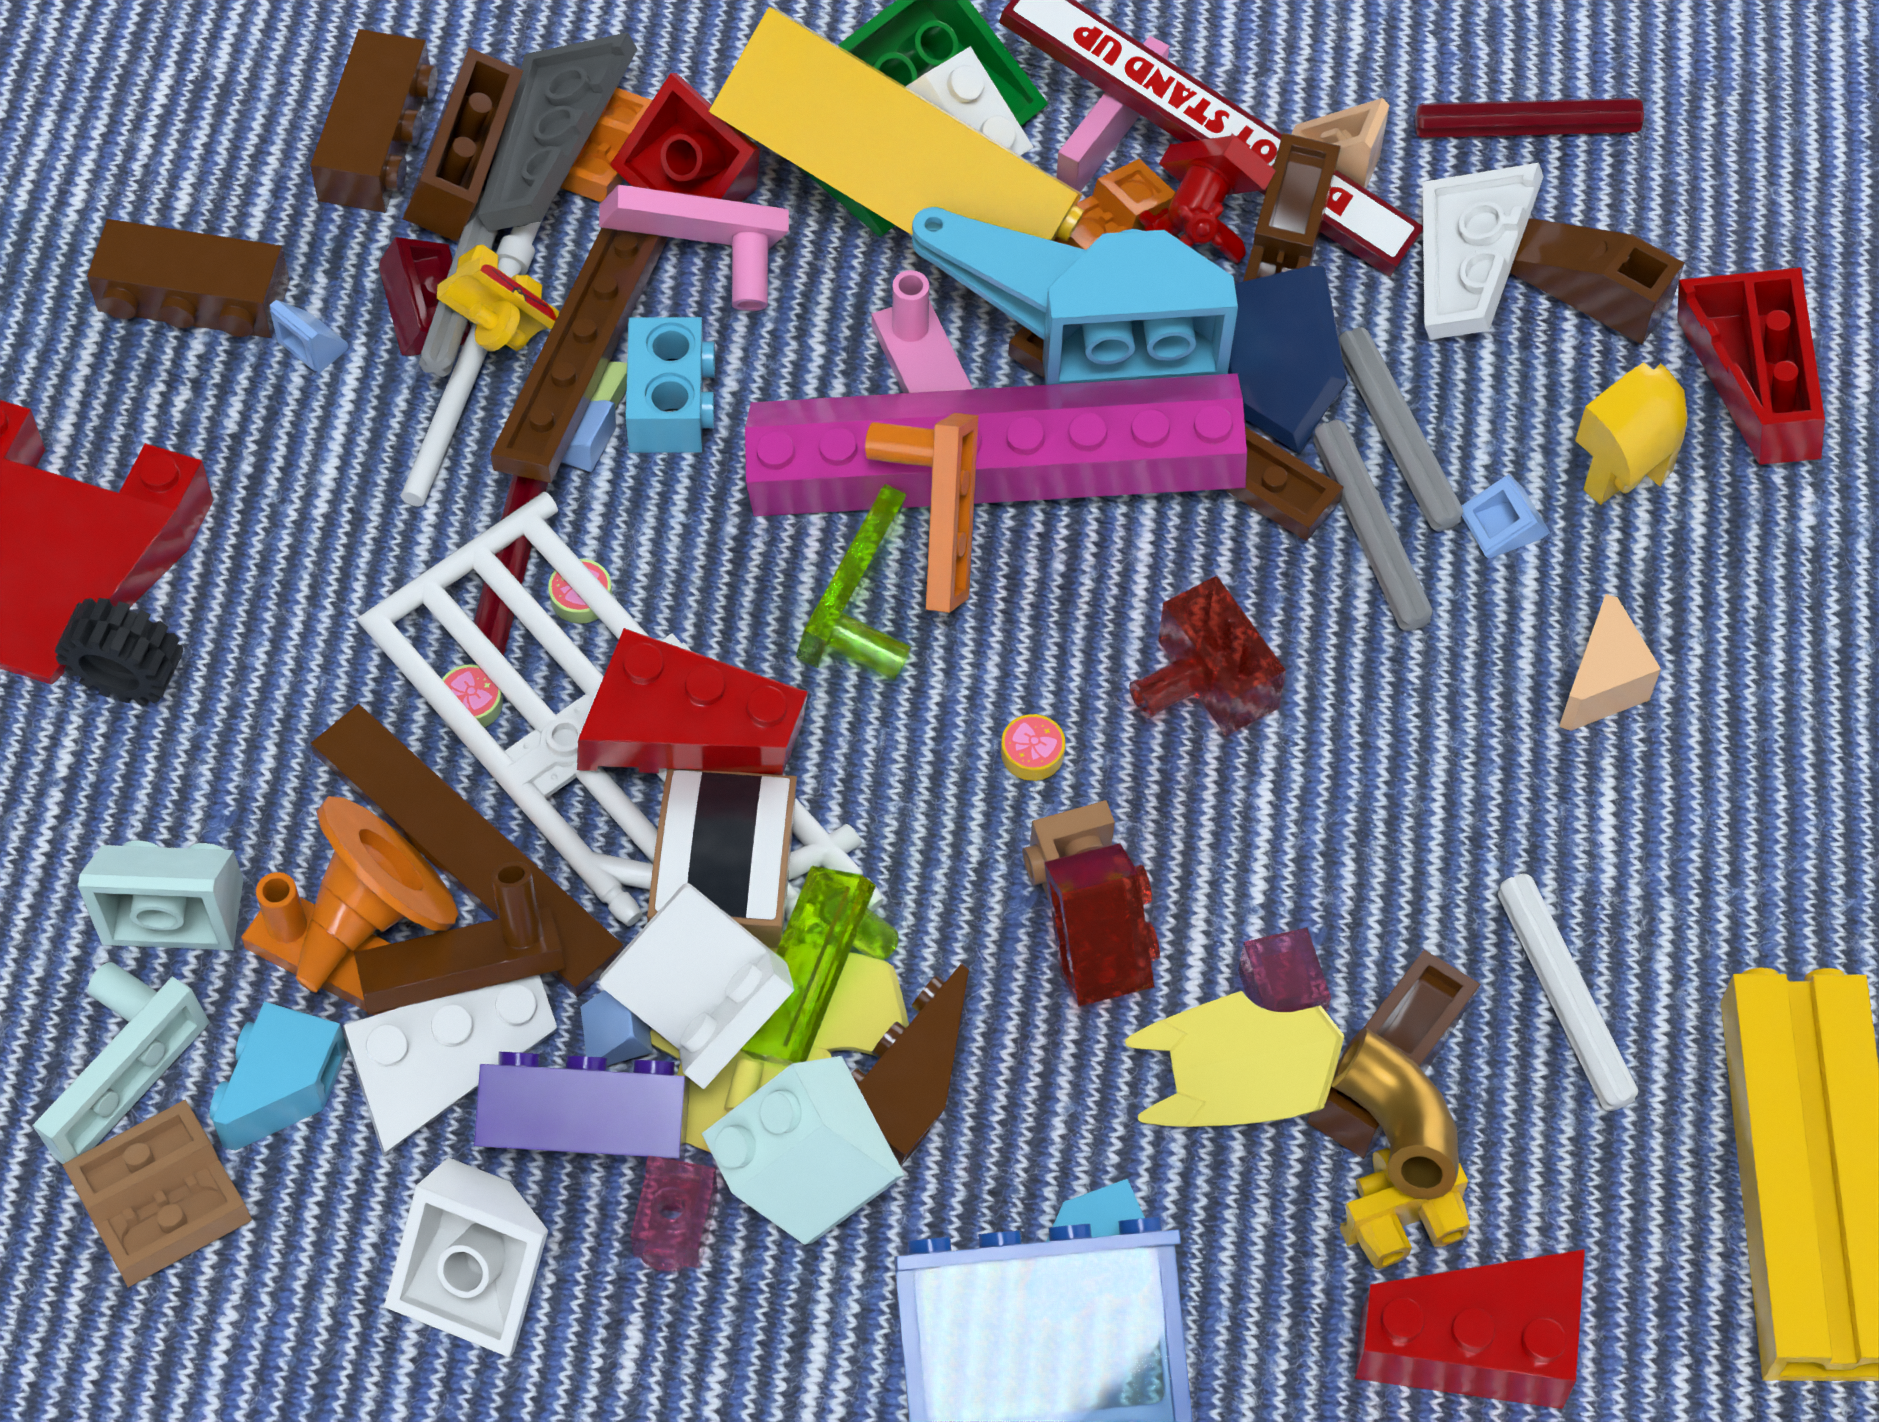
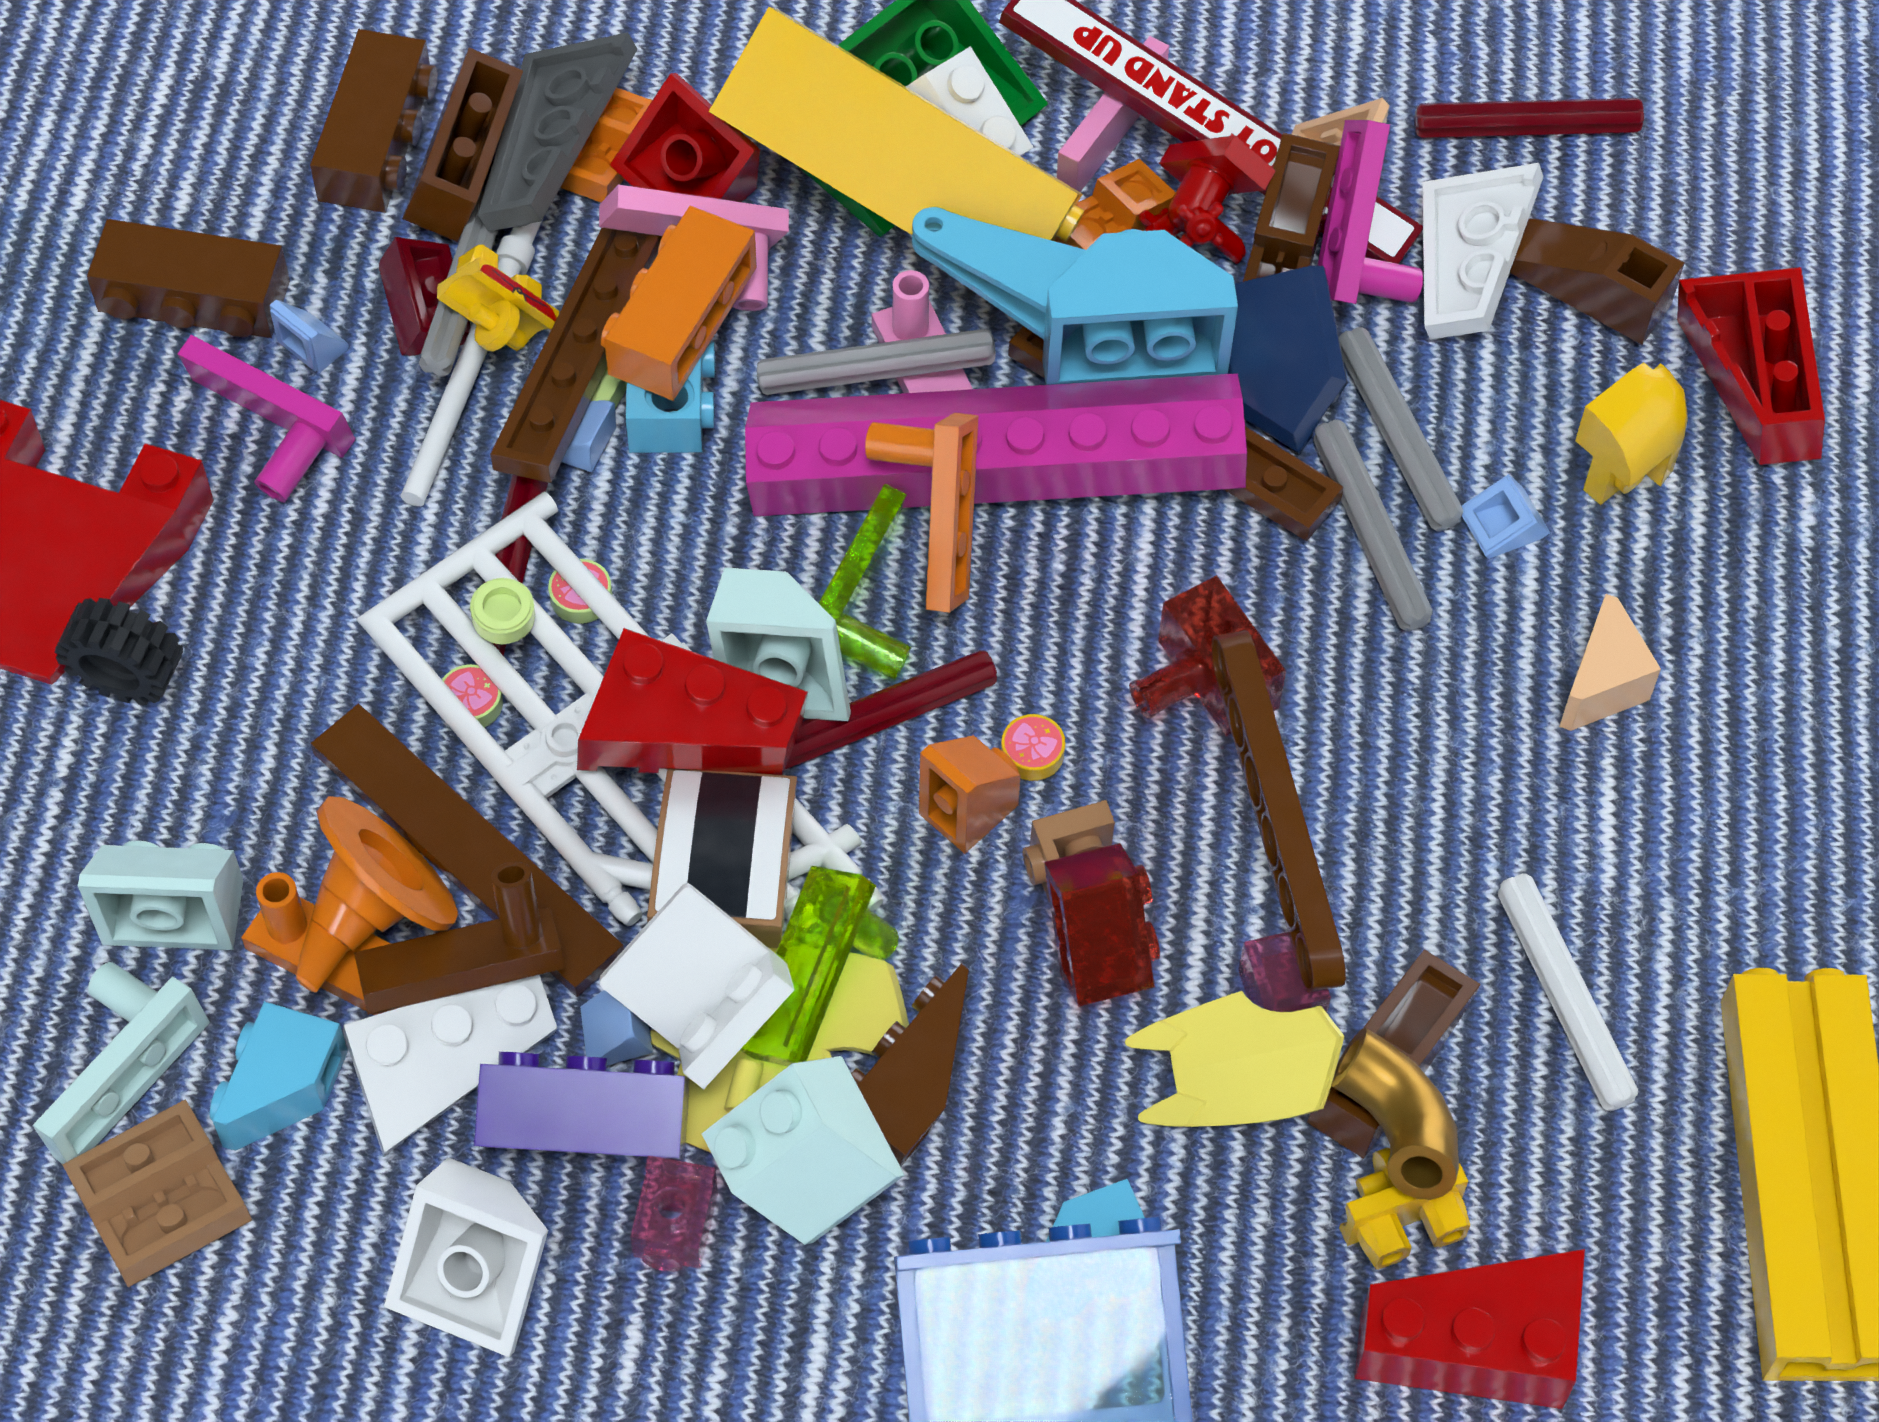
(308, 420): none -> dark pink piece
(502, 611): none -> yellowish green tile
(679, 302): none -> orange brick
(782, 633): none -> light aqua slope
(876, 361): none -> light grey axle
(896, 705): none -> dark red axle
(966, 789): none -> orange slope
(1278, 812): none -> reddish brown beam
(1351, 218): none -> dark pink piece

